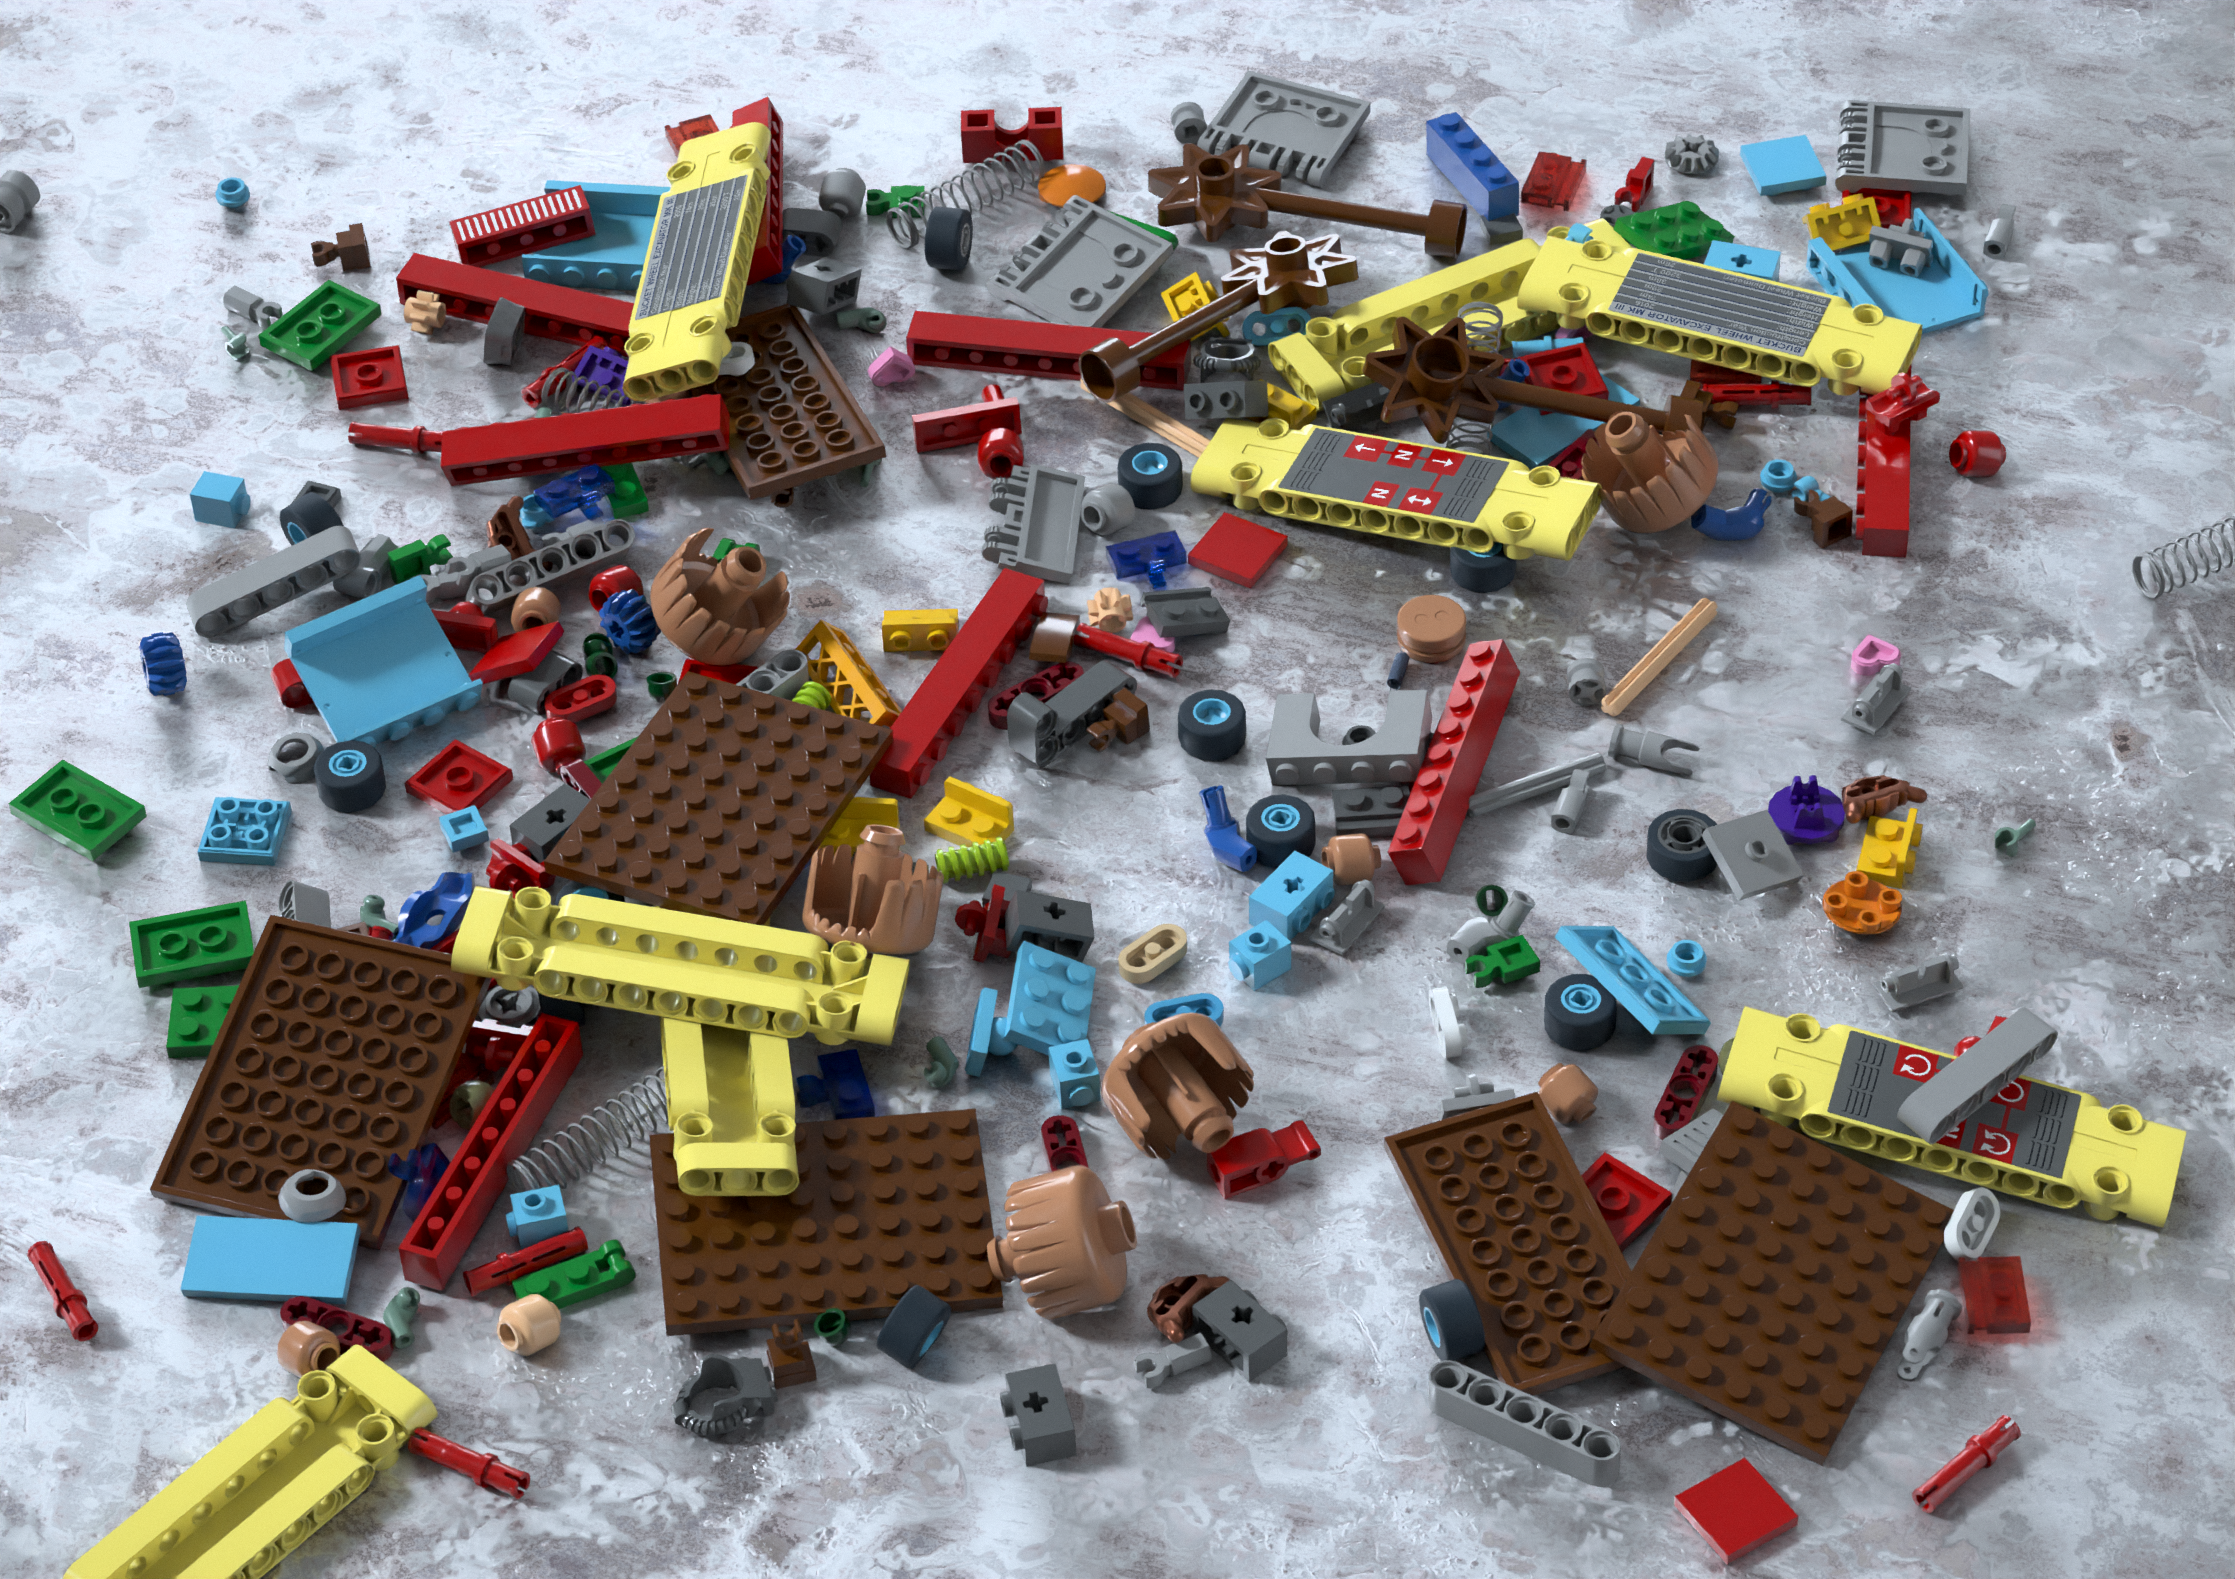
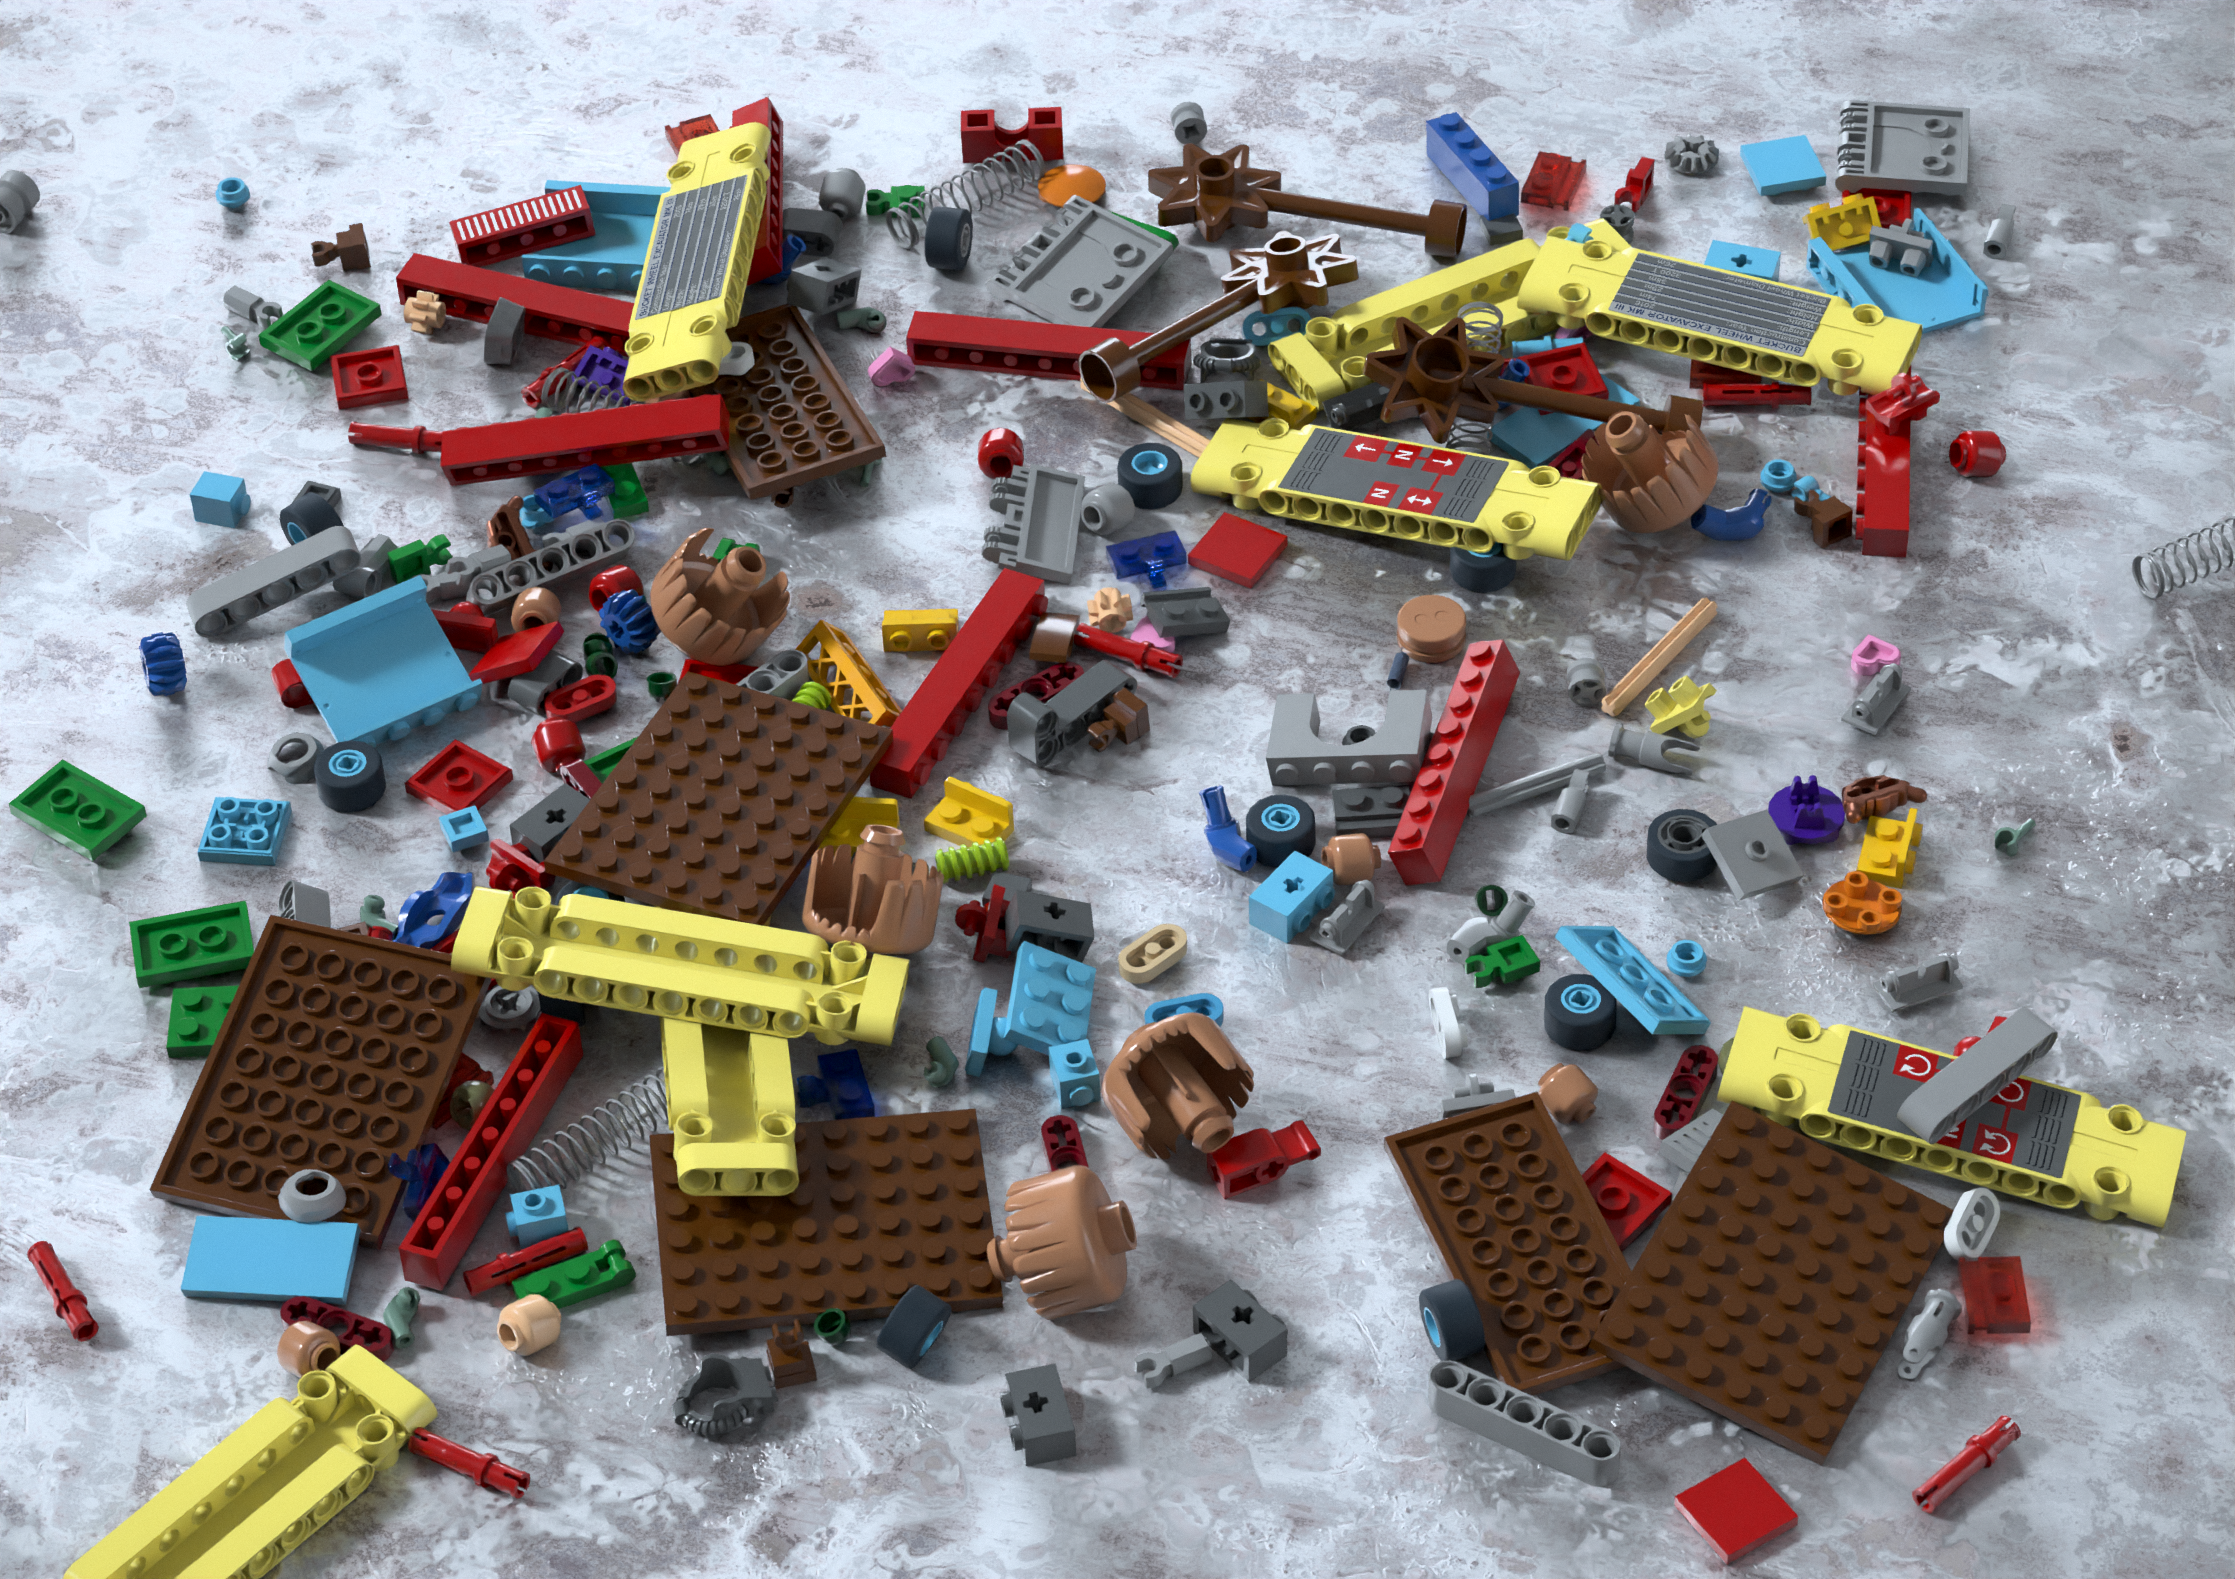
(494, 1043): red hips -> none
(966, 423): red piece -> none
(1172, 1303): copper piece -> none
(1189, 296): yellow bracket -> none
(1212, 725): black wheel -> none
(1259, 955): medium azure brick -> none
(1286, 122): light grey hinge -> none
(1673, 230): green plate -> none
(1682, 710): none -> light yellow hips
(1717, 412): reddish brown piece -> none

